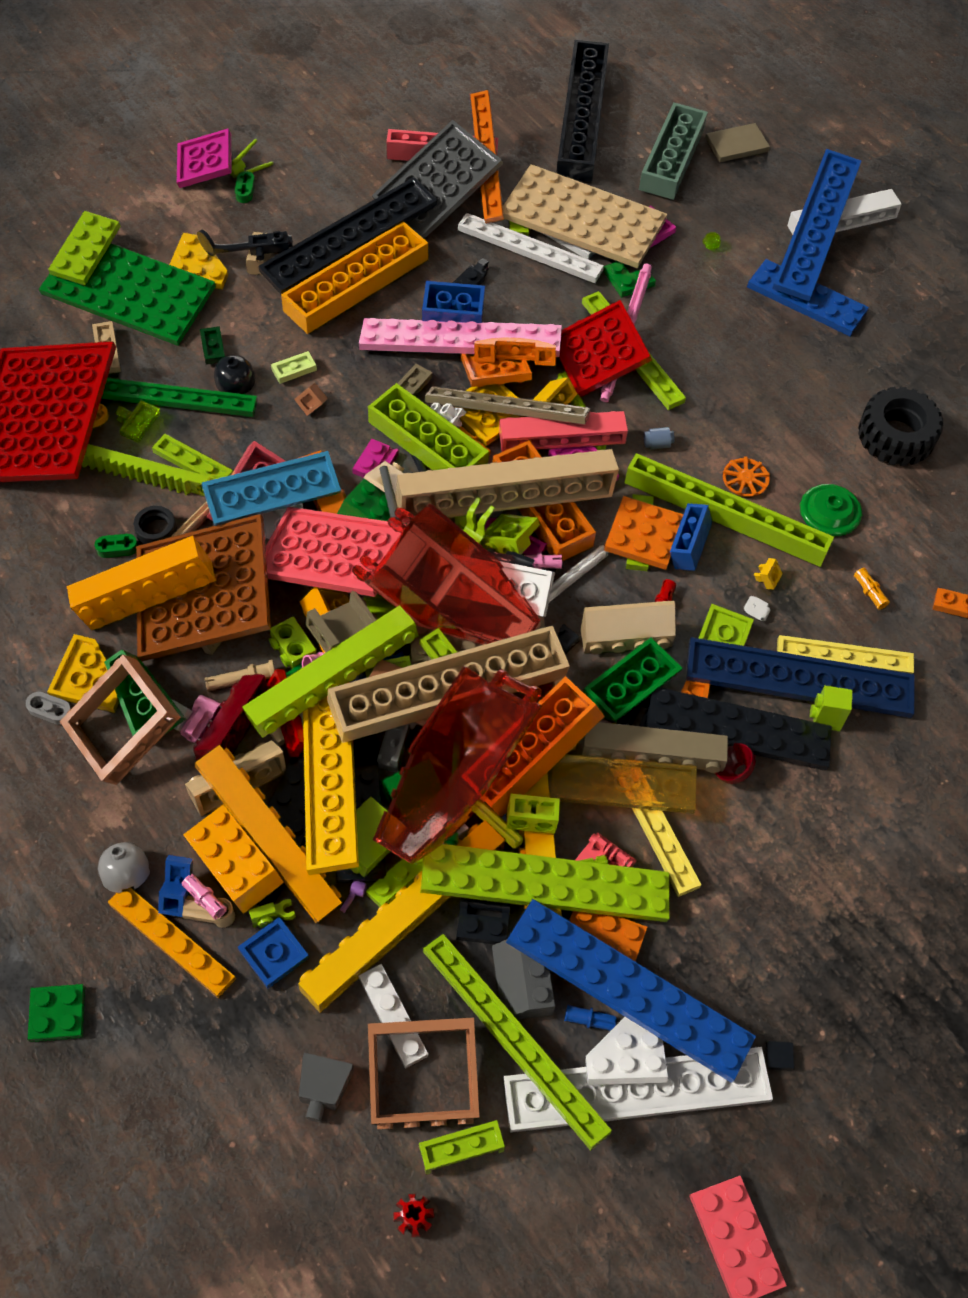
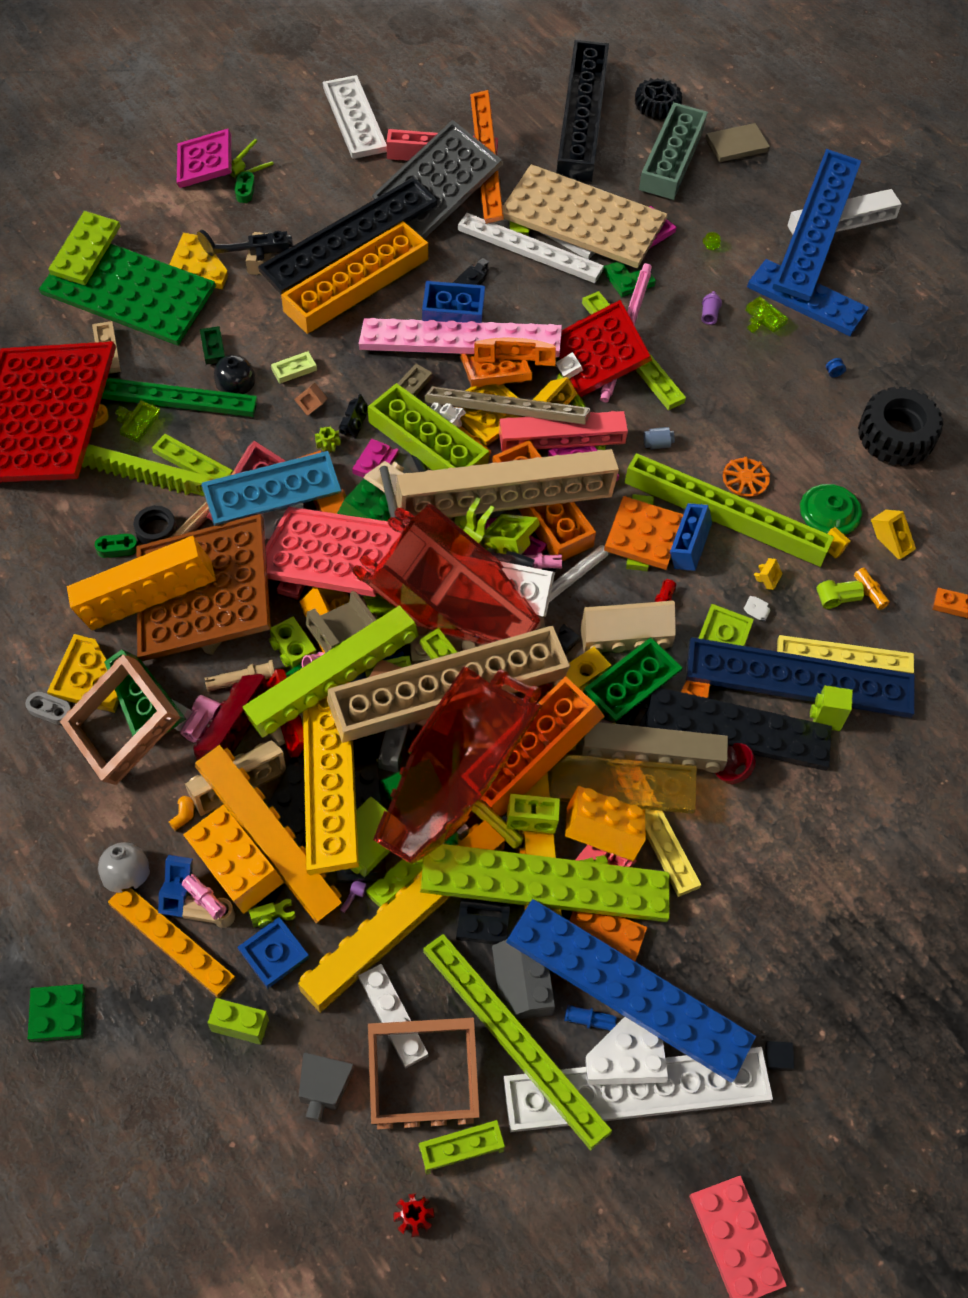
(185, 814): none -> light orange arm
(238, 1021): none -> lime brick
(290, 589): none -> coral plate
(327, 439): none -> lime gear
(354, 117): none -> white plate
(354, 417): none -> black hinge
(569, 366): none -> white plate
(590, 662): none -> yellow brick
(605, 823): none -> light orange brick
(657, 97): none -> black gear
(711, 307): none -> medium lavender piece
(764, 314): none -> clear neon green plate
(834, 594): none -> lime piece
(835, 367): none -> blue bush
(839, 542): none -> yellow tile
(893, 532): none -> yellow slope

